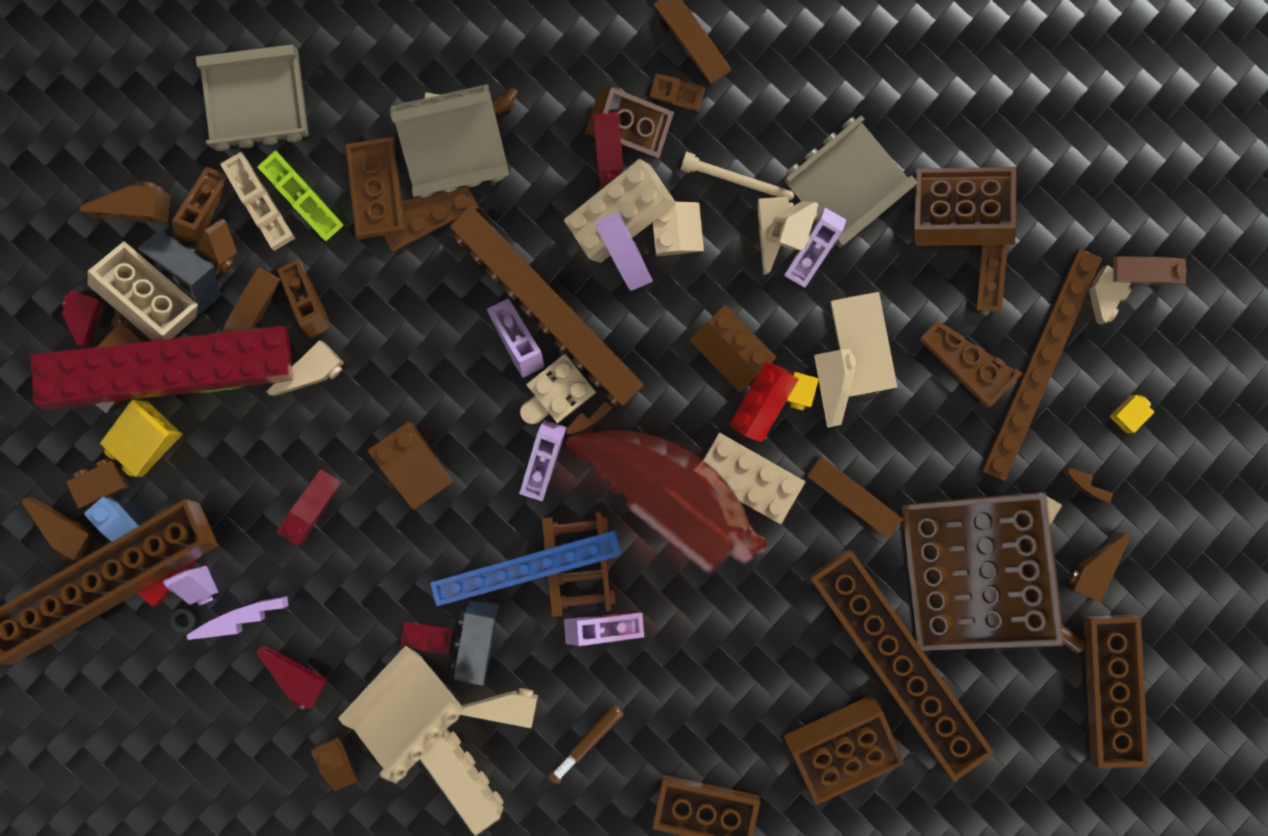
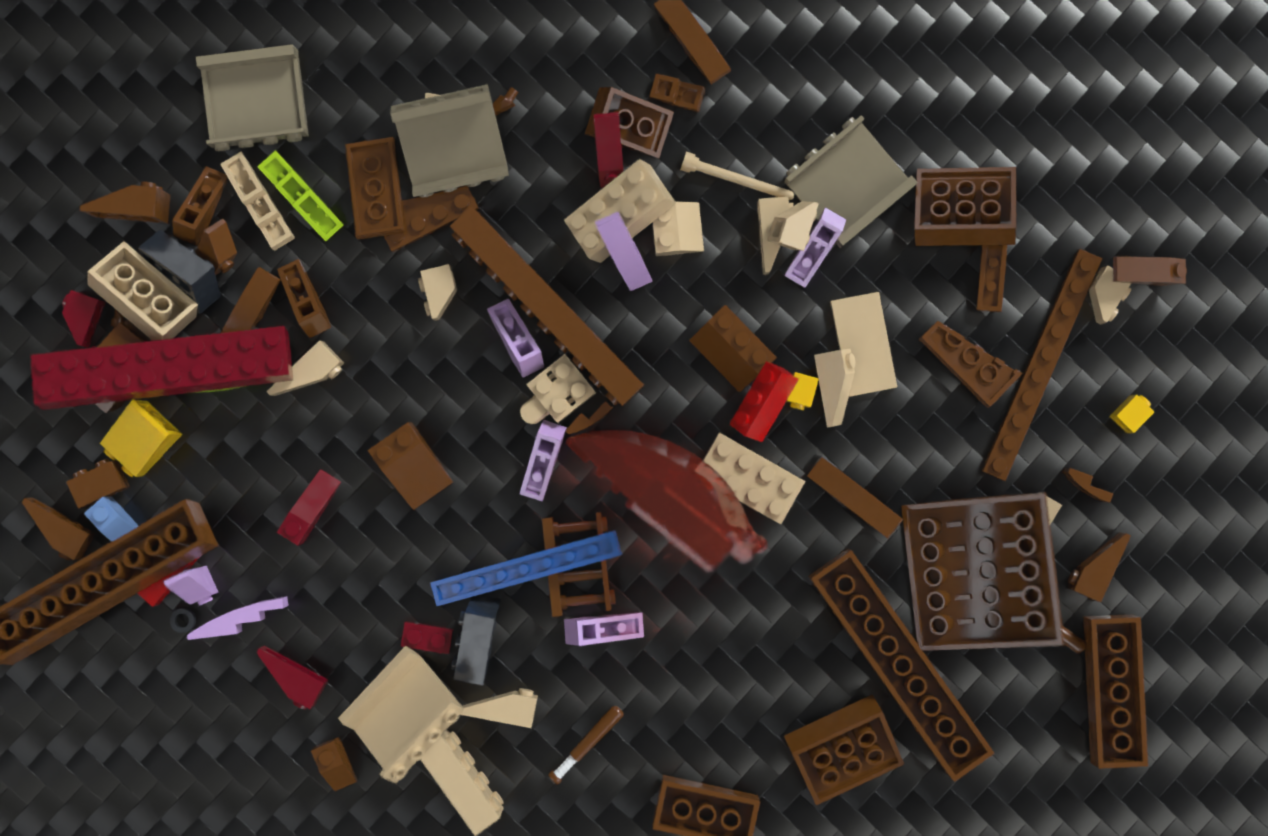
(439, 289): none -> tan slope

